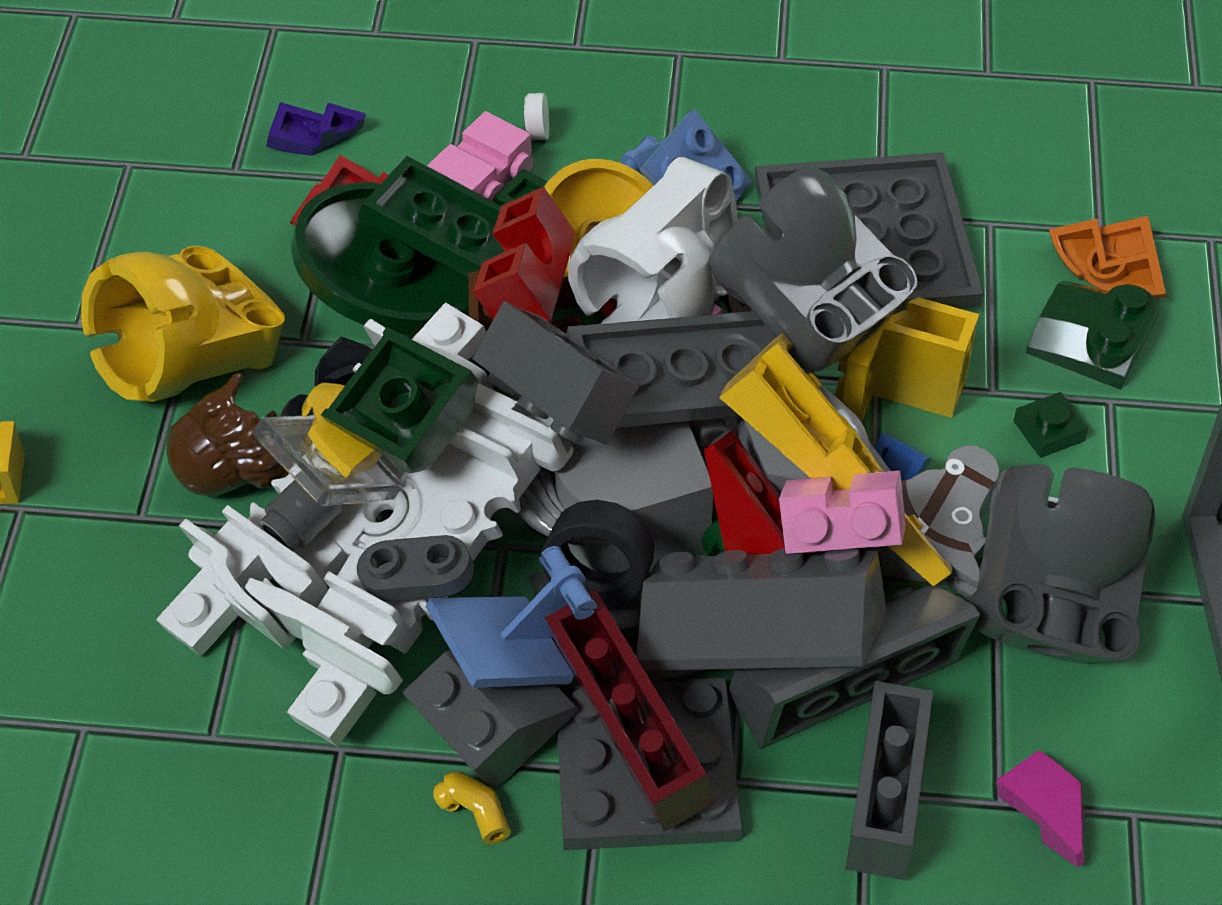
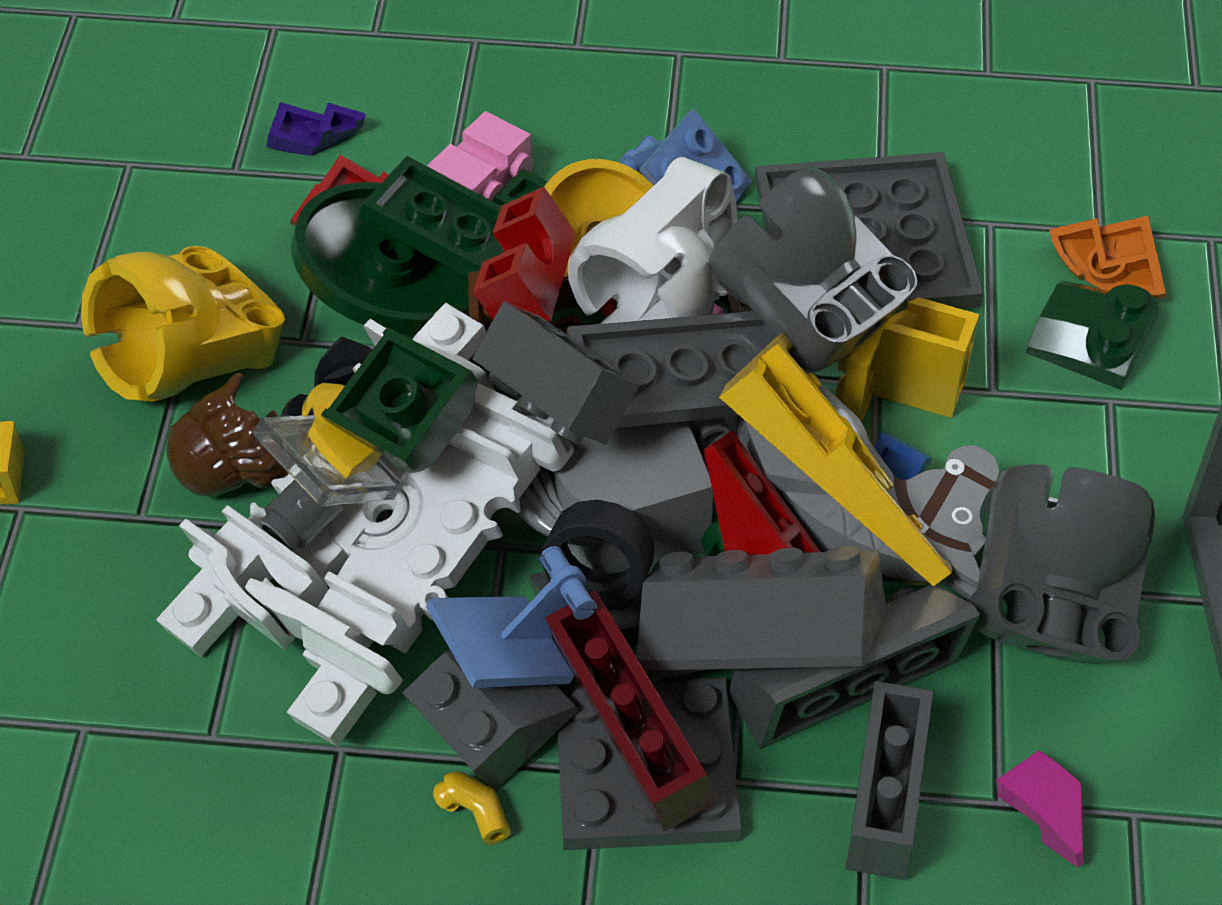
(412, 568): dark grey plate -> none
(536, 116): white tile -> none
(850, 518): bright pink brick -> none
(1050, 424): dark green plate -> none

